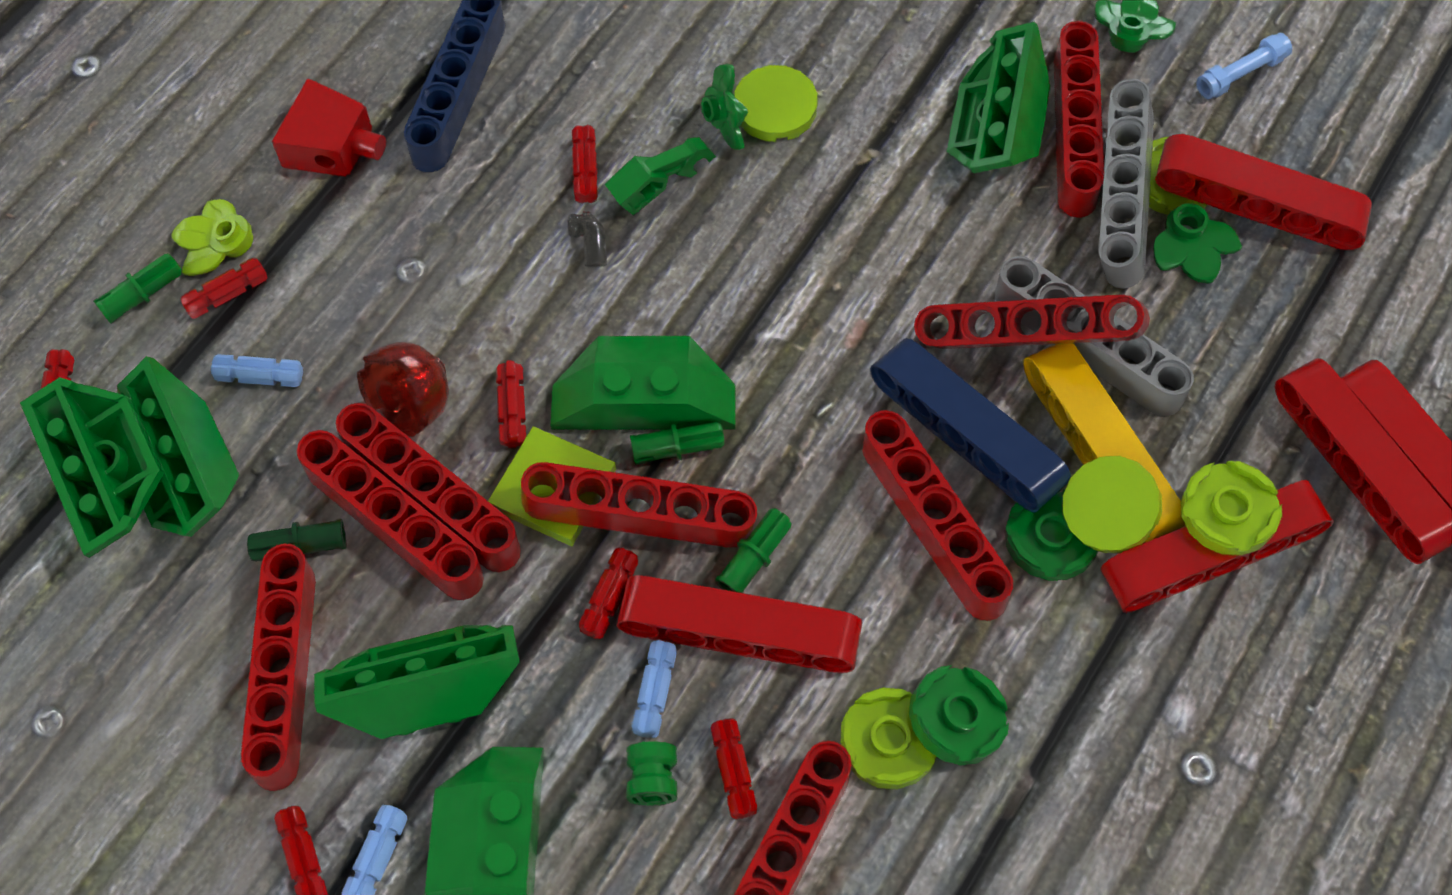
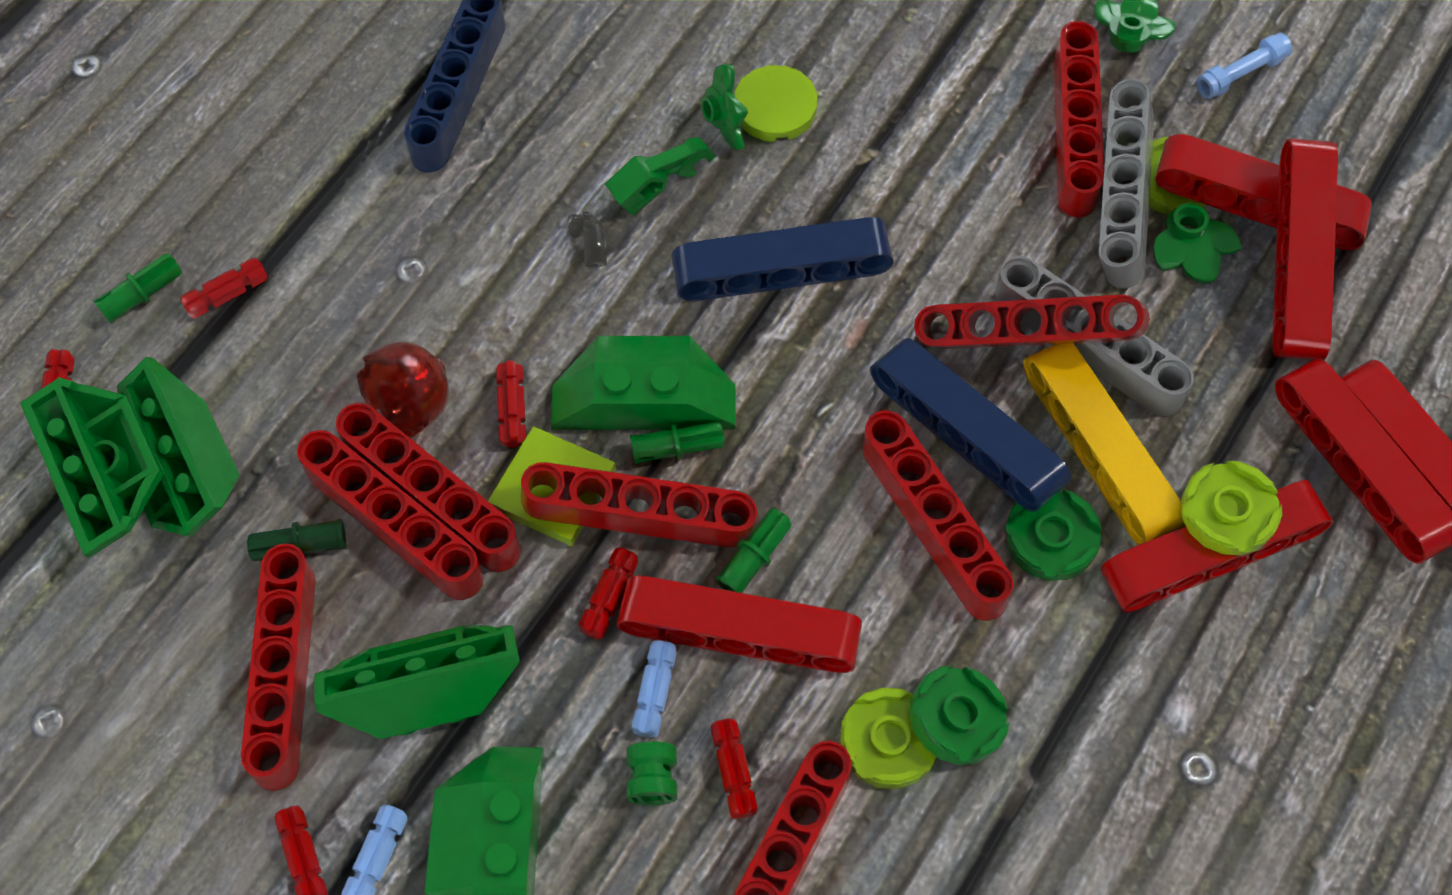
(212, 237): lime plate -> none
(257, 370): light blue axle -> none
(326, 132): red torso -> none
(584, 164): red axle -> none
(781, 259): none -> dark blue beam
(1002, 102): green wedge -> none
(1112, 504): lime tile -> none
(1305, 249): none -> red beam

